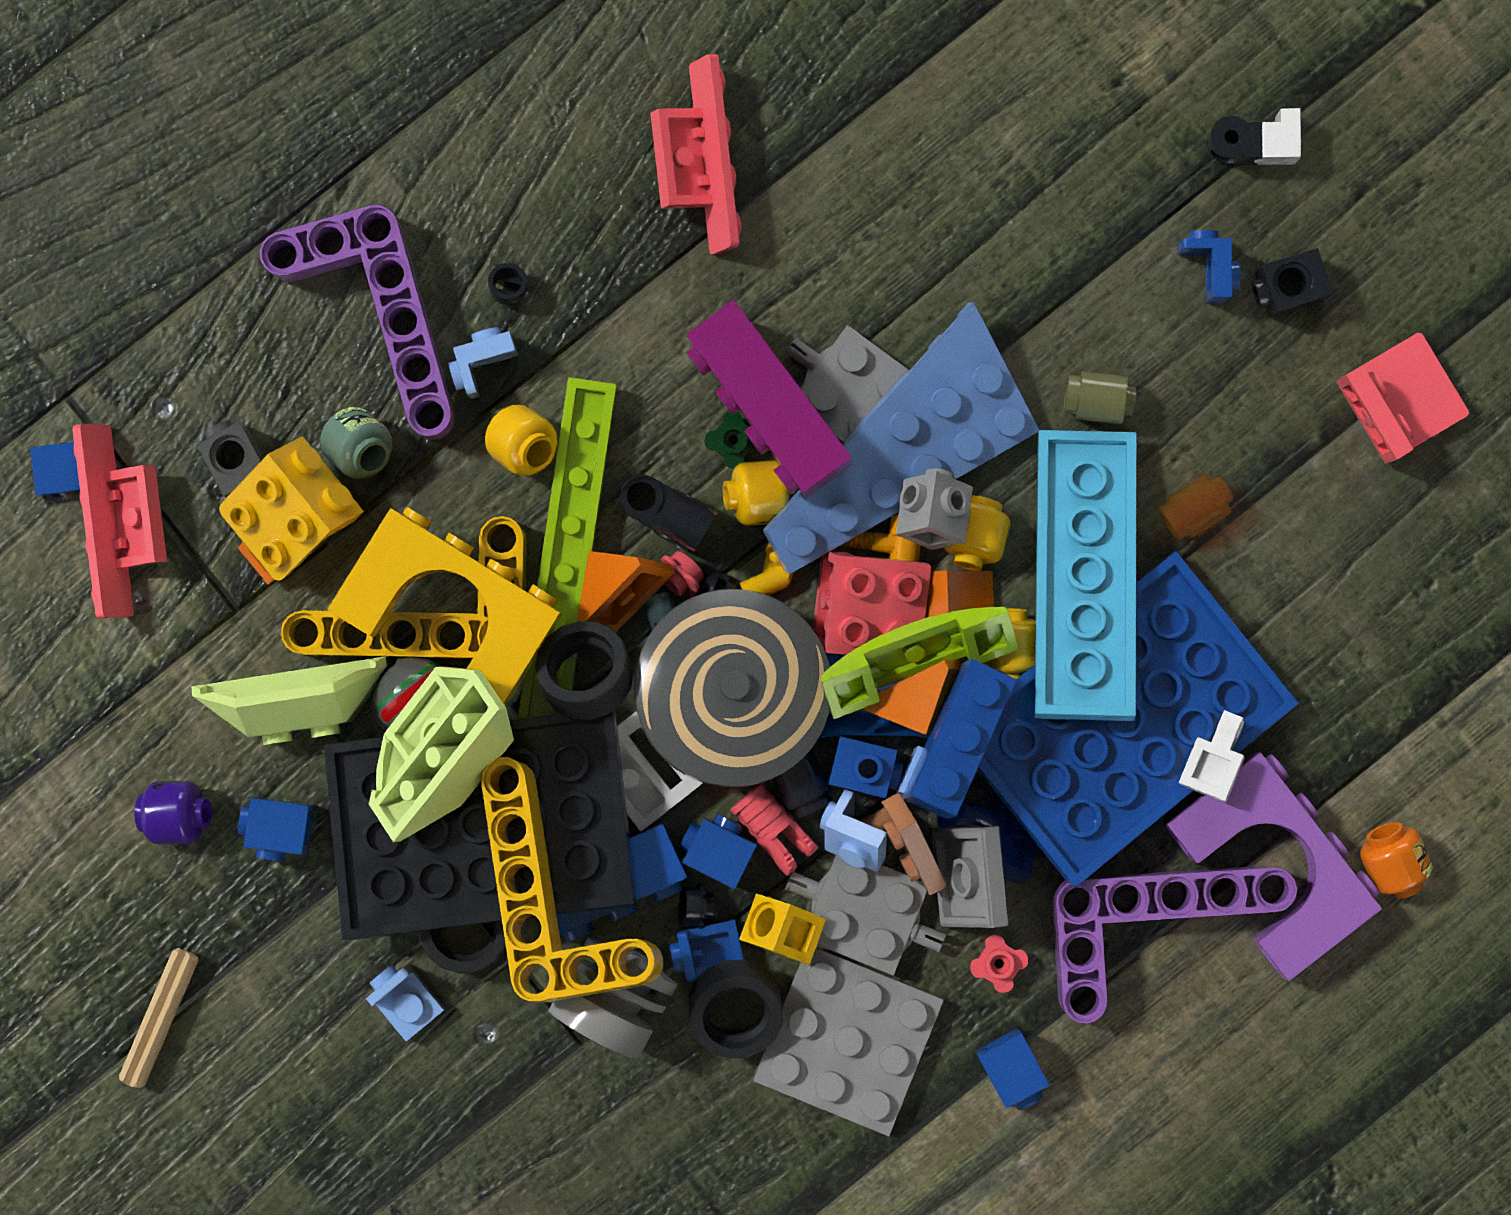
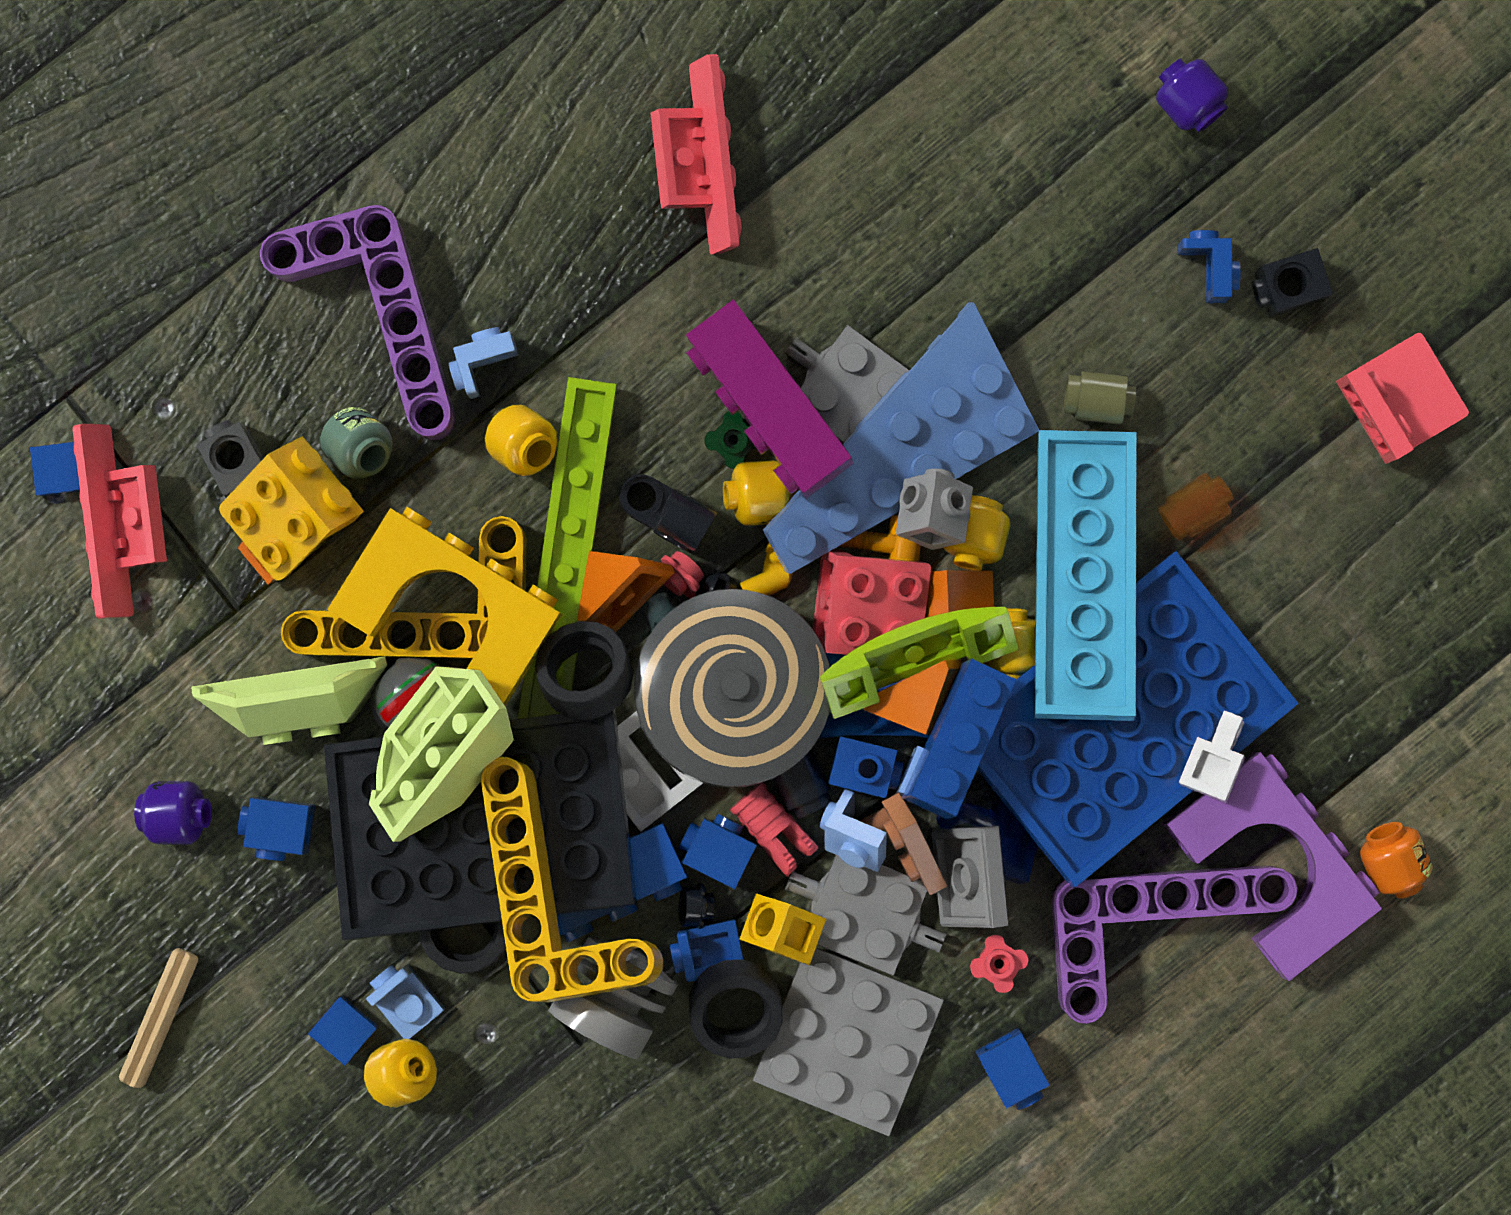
(343, 1030): none -> blue tile
(400, 1073): none -> yellow head
(509, 276): black hinge -> none
(1192, 94): none -> dark purple head
(1257, 143): leg -> none

